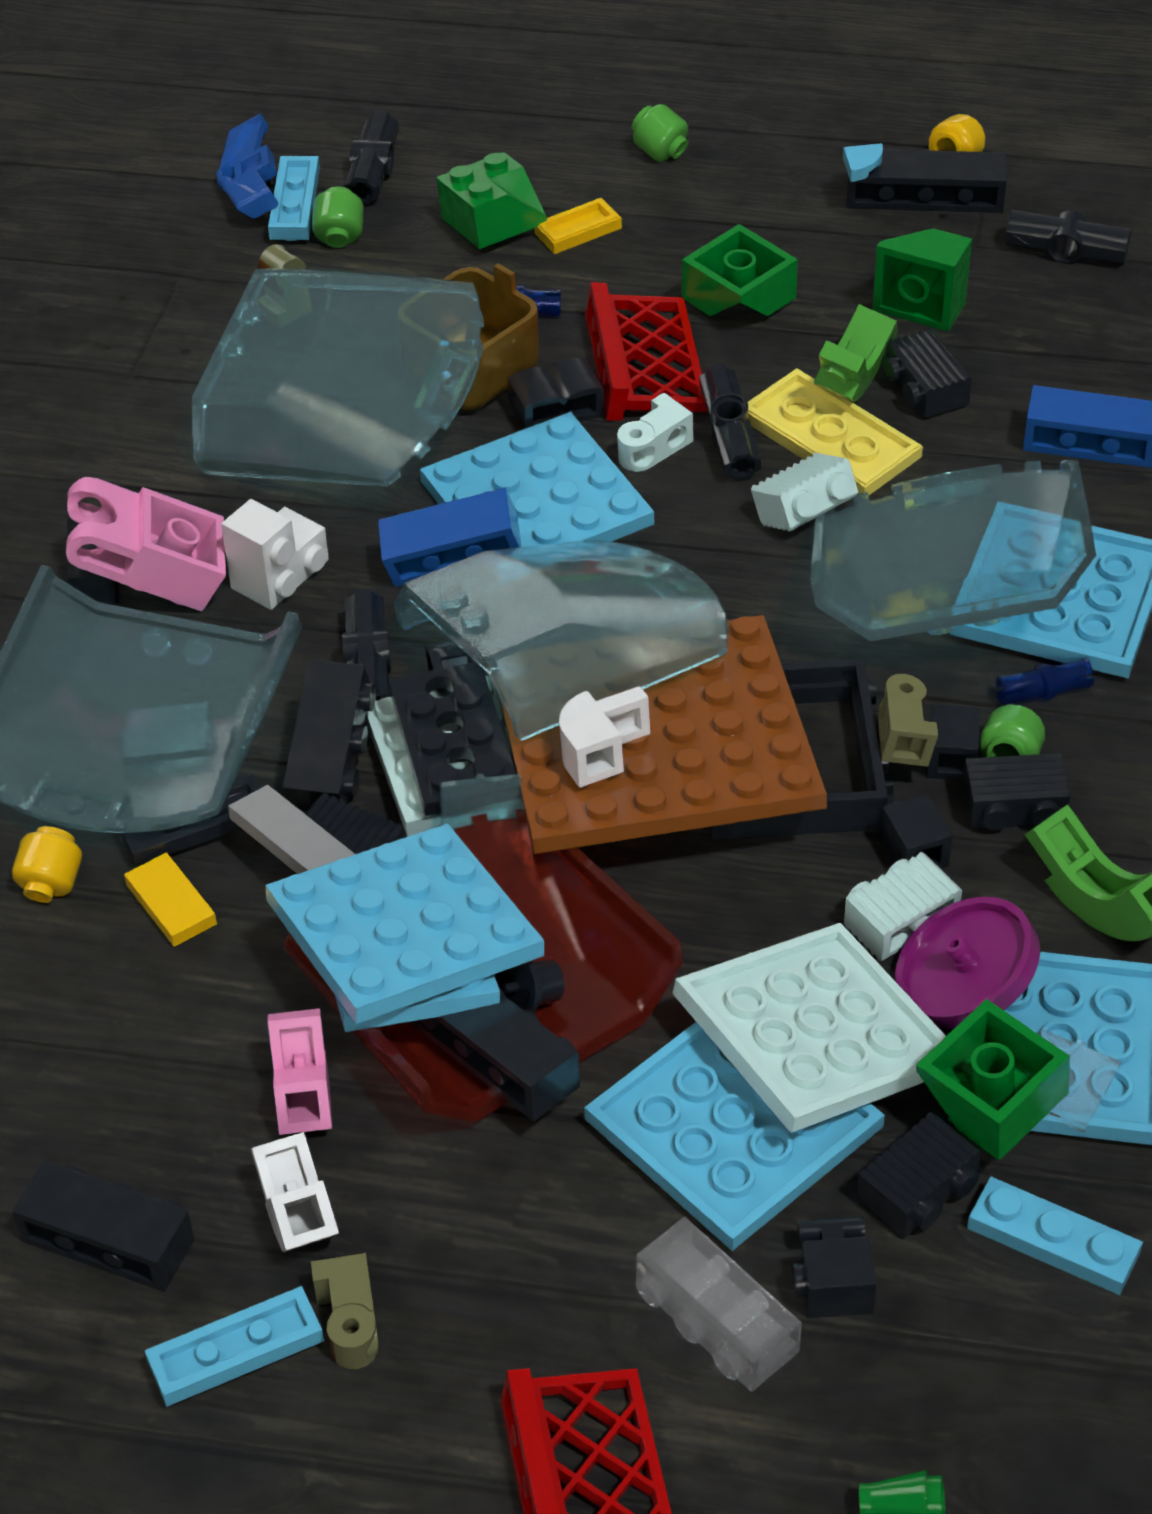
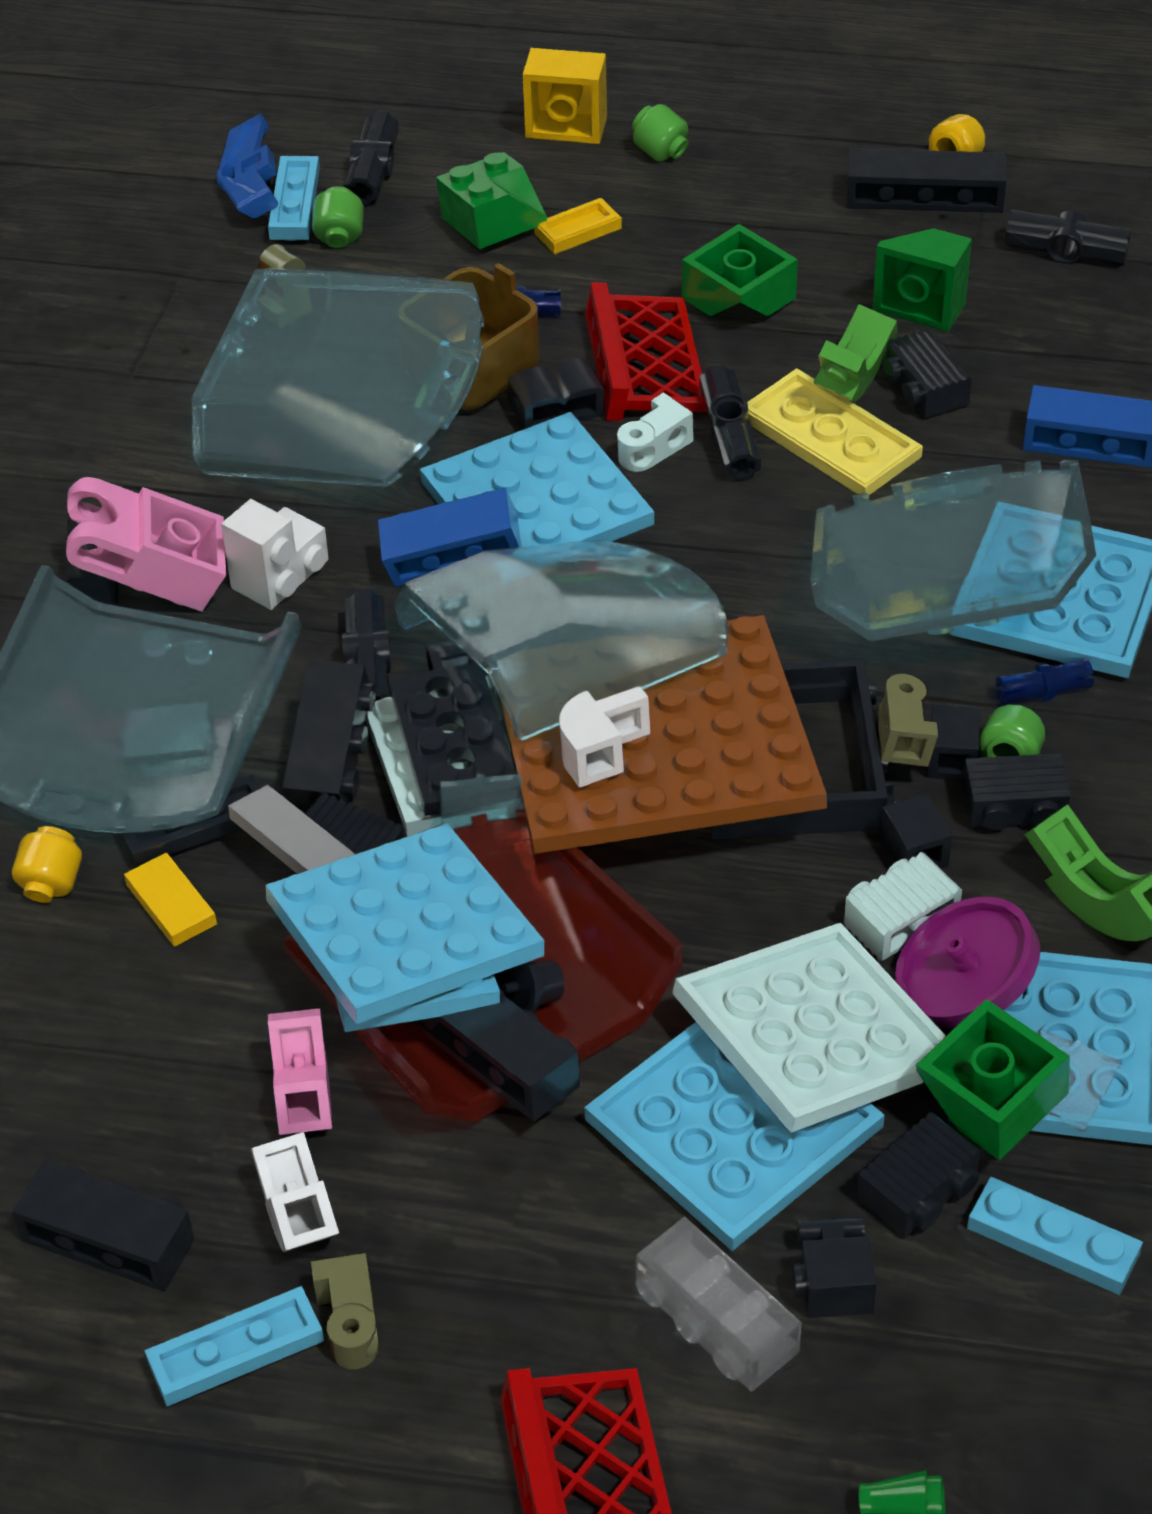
(565, 95): none -> yellow brick
(804, 491): light aqua brick -> none
(862, 160): medium azure tile -> none

